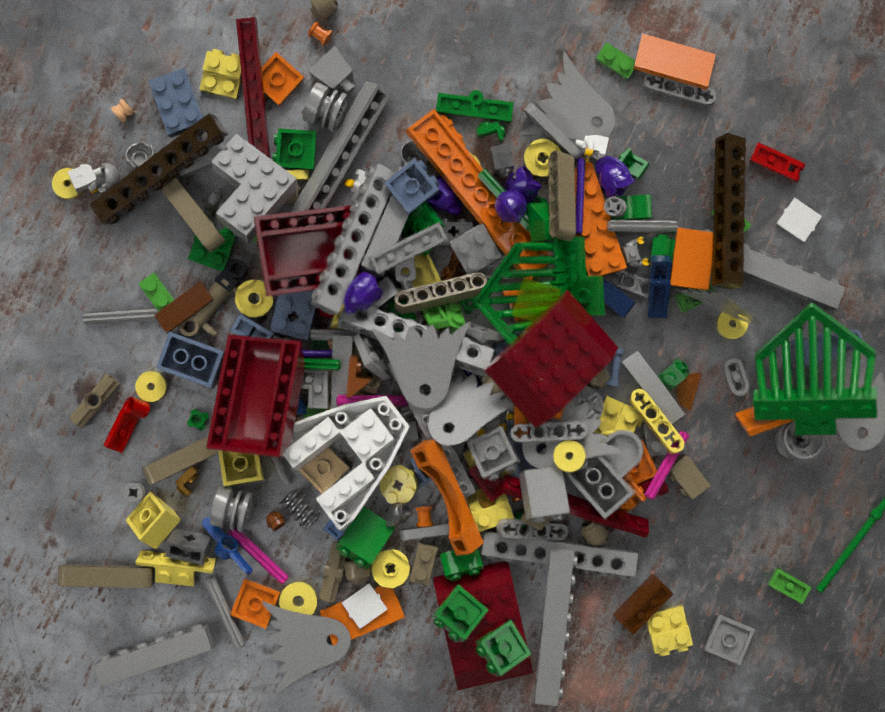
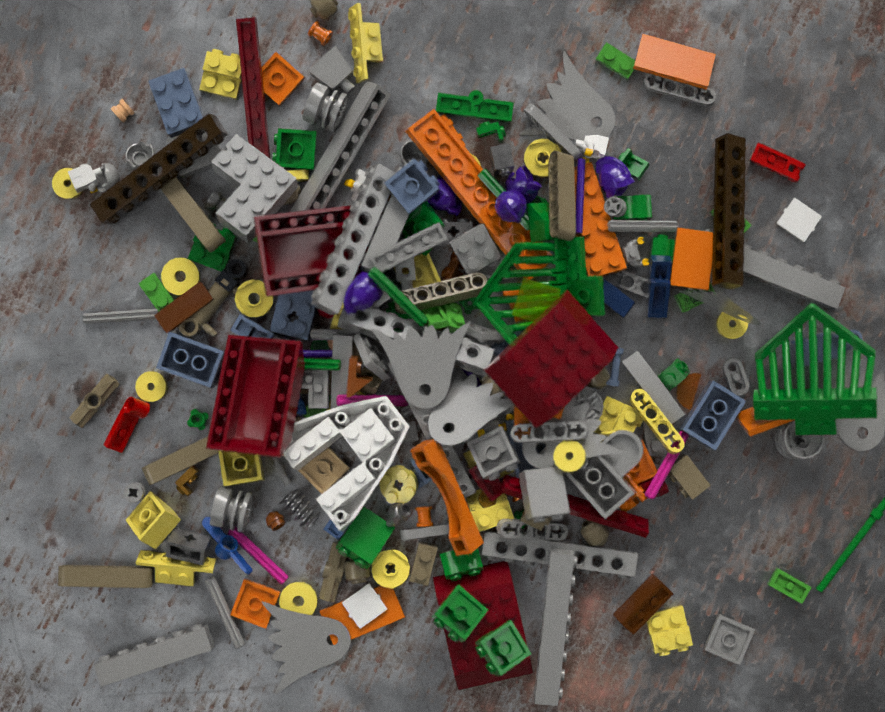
(169, 272): none -> light yellow tile
(365, 43): none -> light yellow bracket
(397, 296): none -> green axle
(712, 415): none -> sand blue brick

